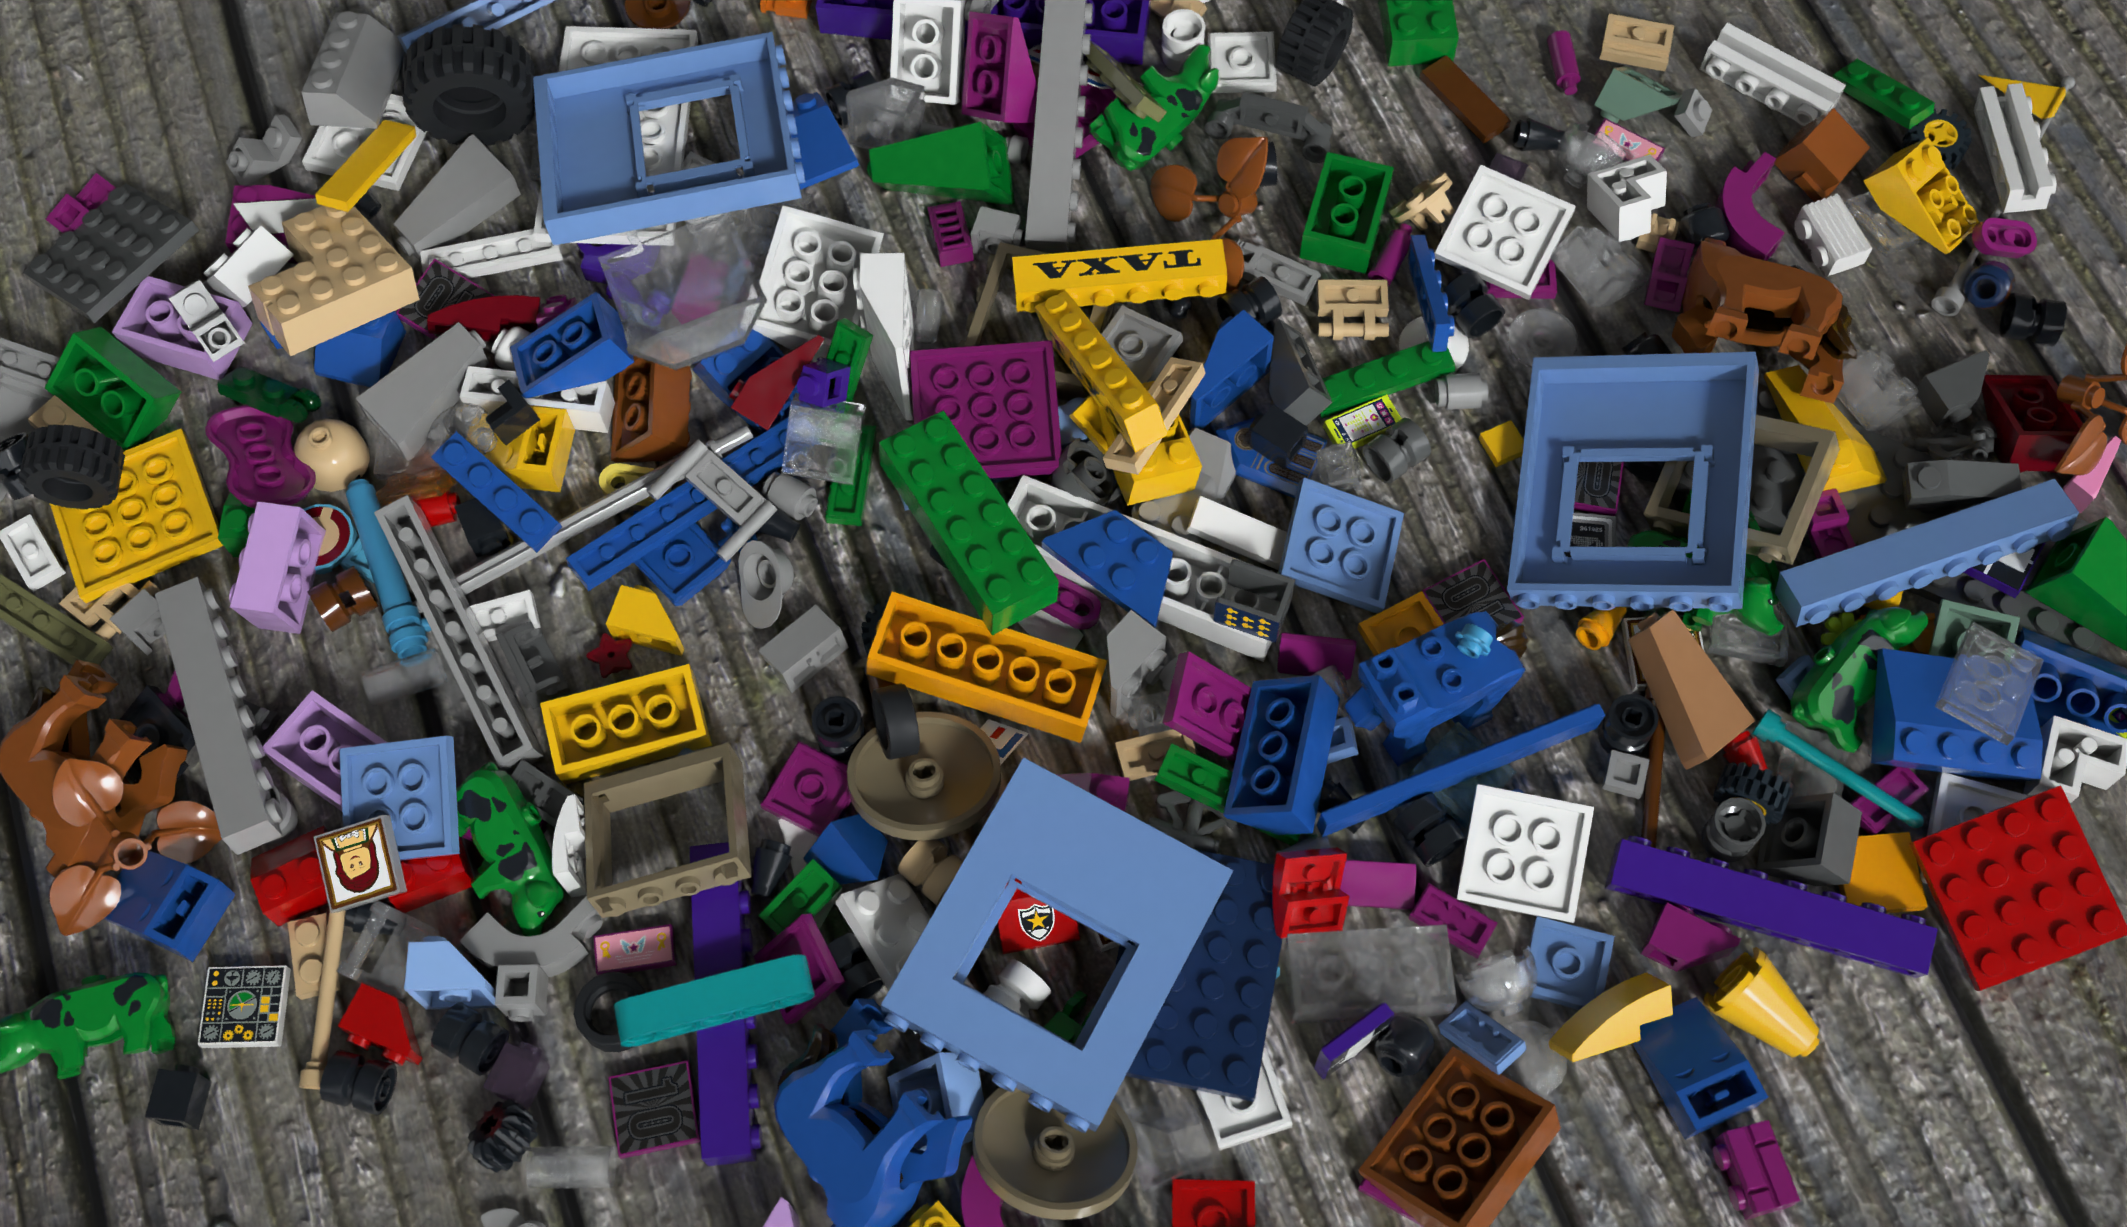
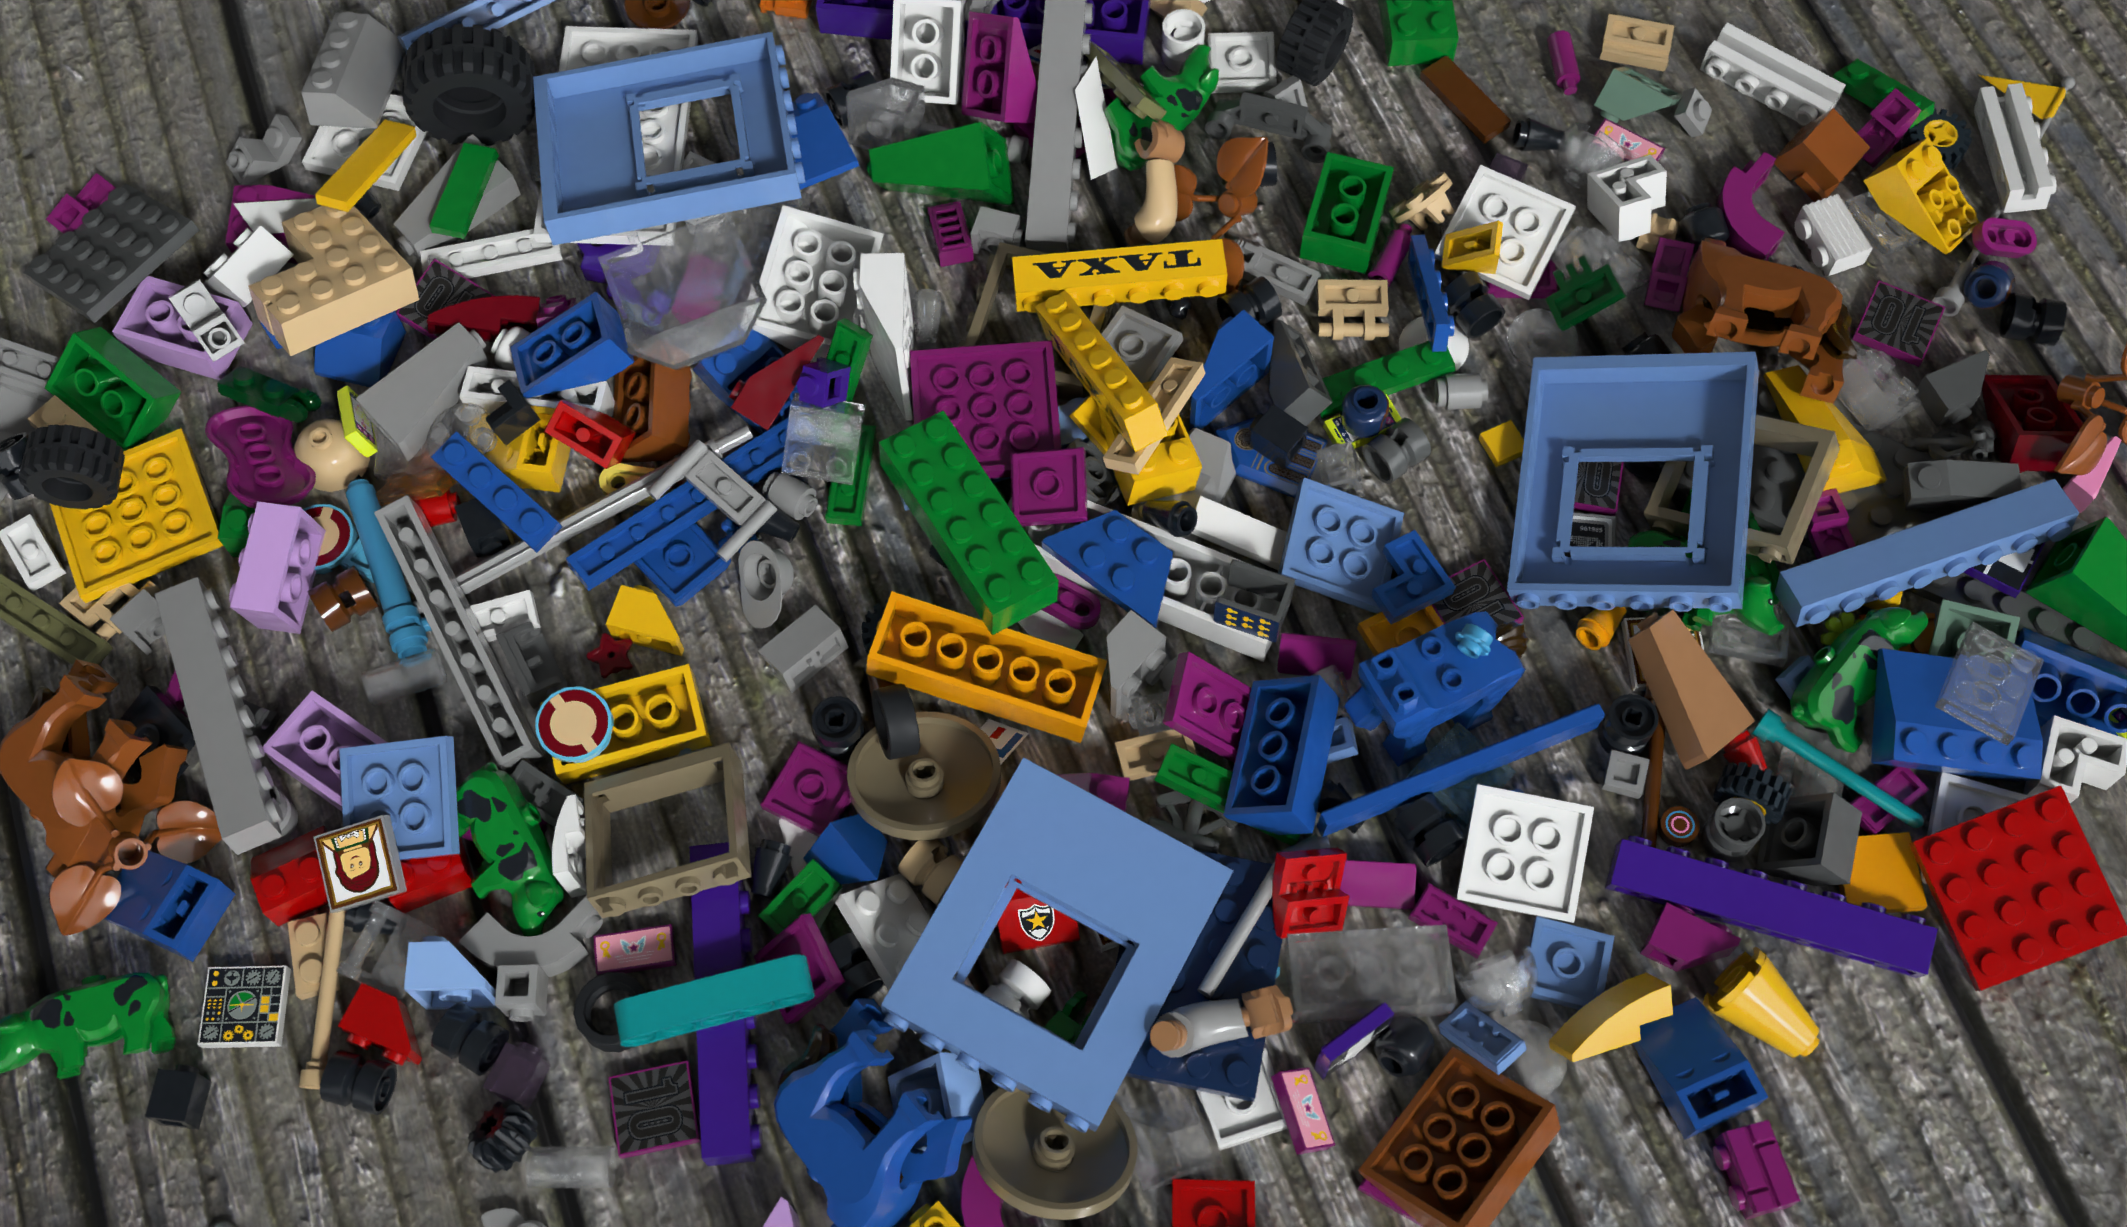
(355, 424): none -> neon yellow tile
(464, 190): none -> green tile
(574, 724): none -> tile
(590, 433): none -> red slope
(1049, 486): none -> magenta tile
(1094, 123): none -> white sticker
(1160, 207): none -> tan piece
(1171, 516): none -> black cone
(1220, 1021): none -> piece
(1238, 936): none -> light grey bar
(1288, 91): none -> light grey tile
(1303, 1111): none -> tile
(1364, 411): none -> dark blue head
(1419, 579): none -> blue plate
(1473, 248): none -> yellow slope
(1583, 293): none -> dark green hinge
(1678, 826): none -> reddish brown tile
(1887, 126): none -> magenta slope
(1898, 323): none -> tile

